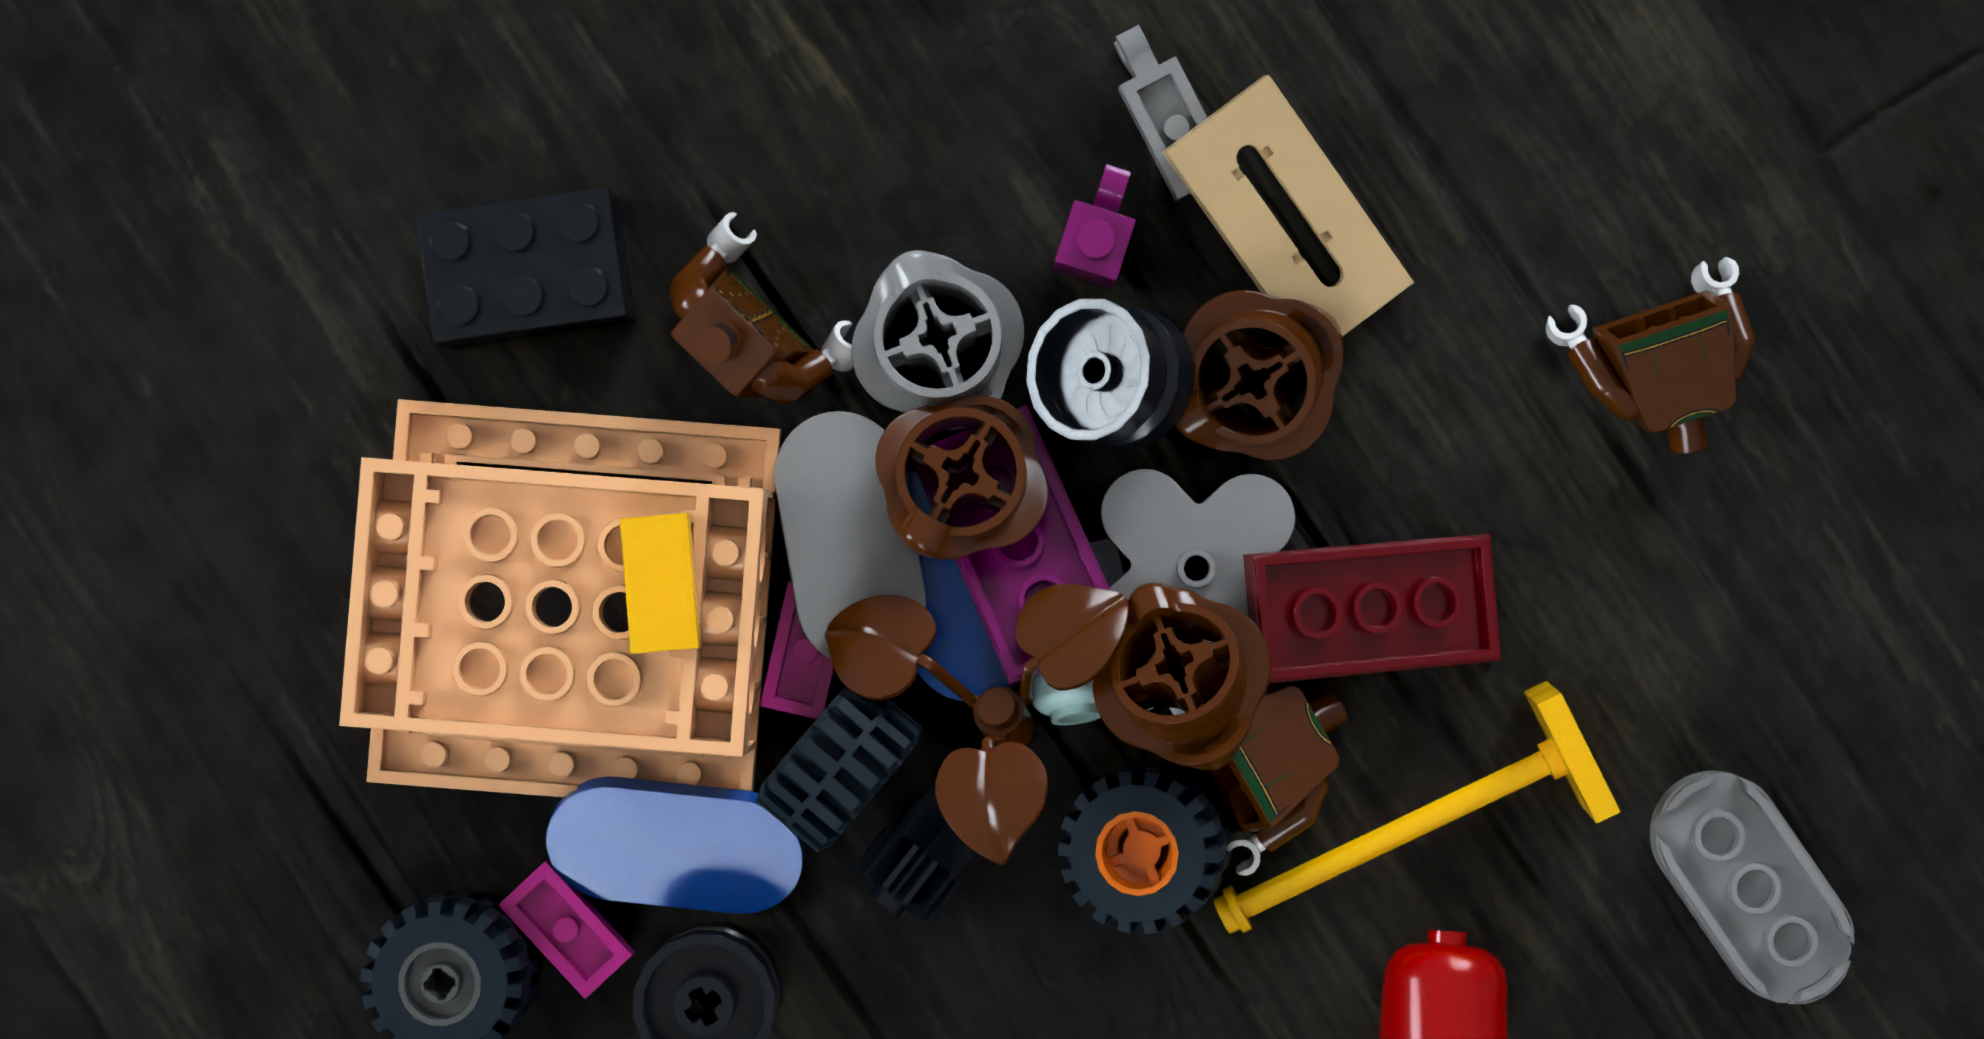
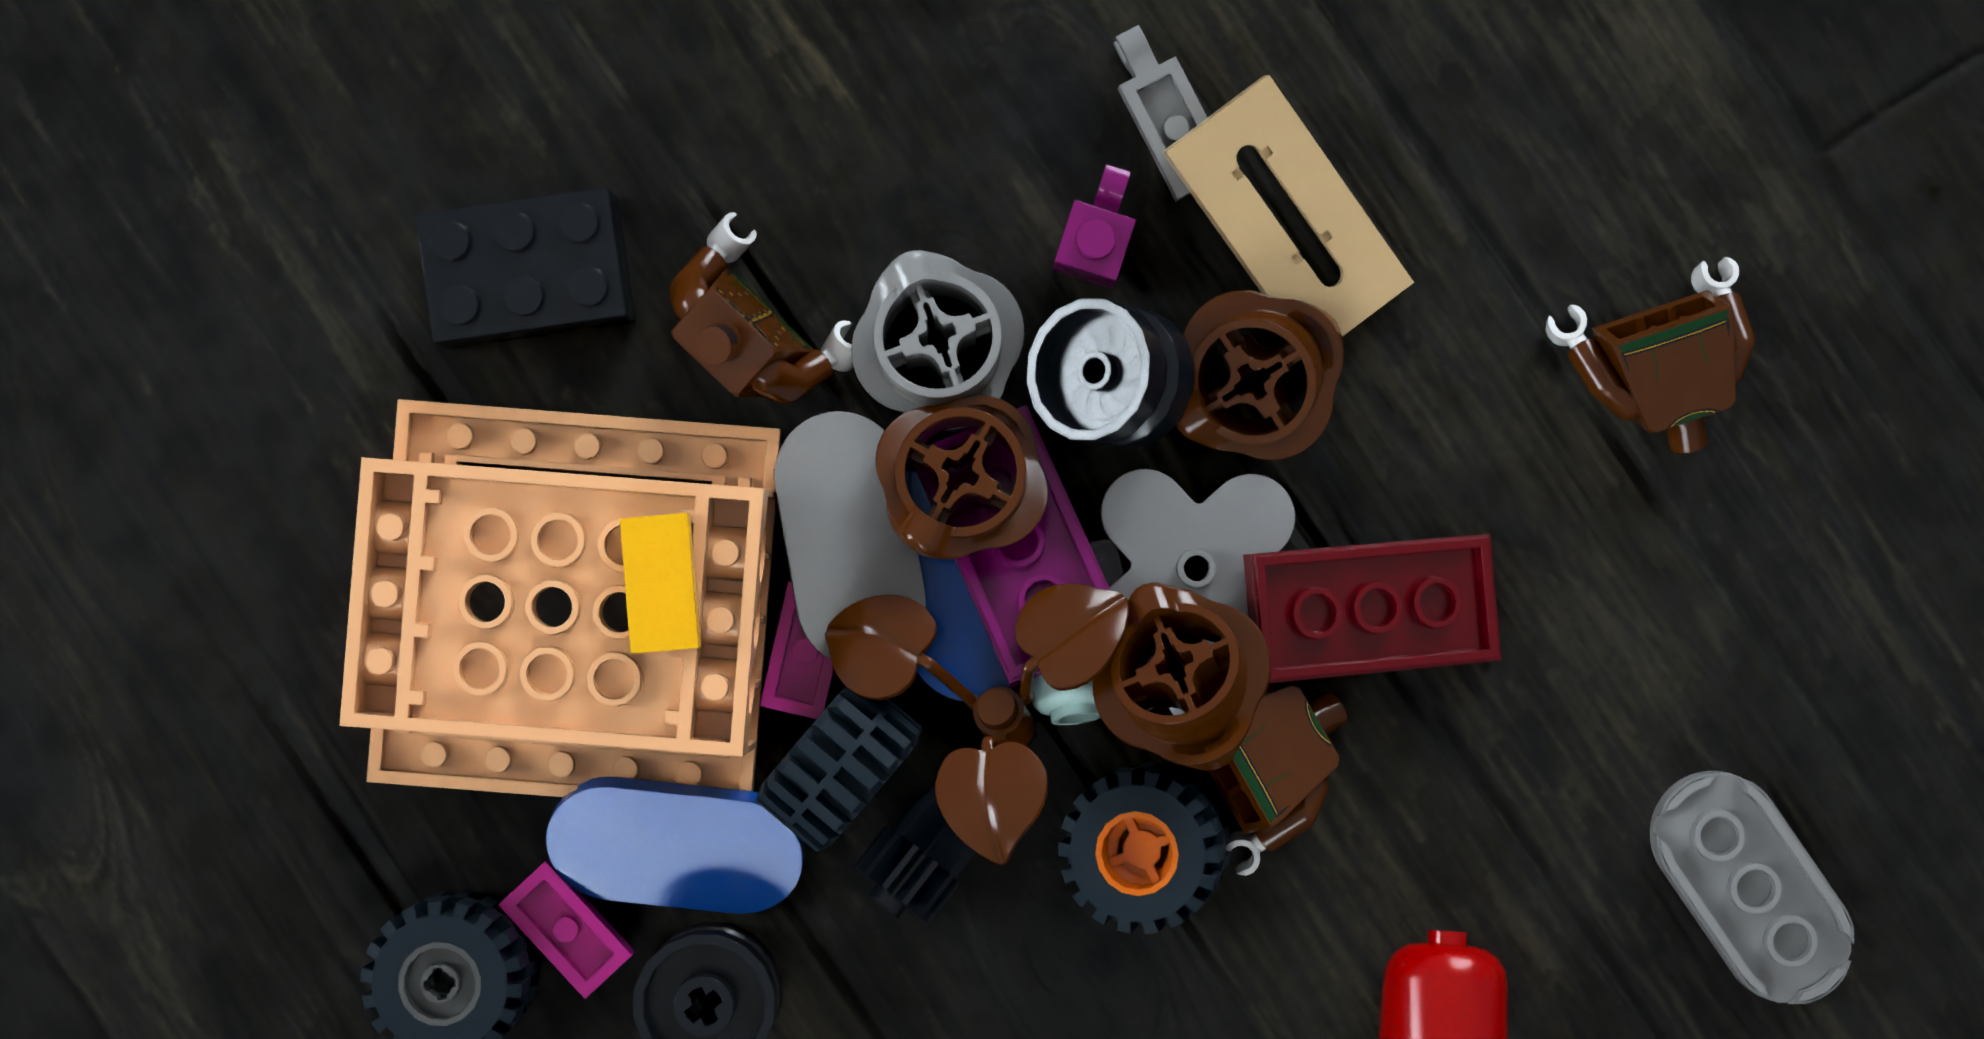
(1560, 755): yellow tile -> none

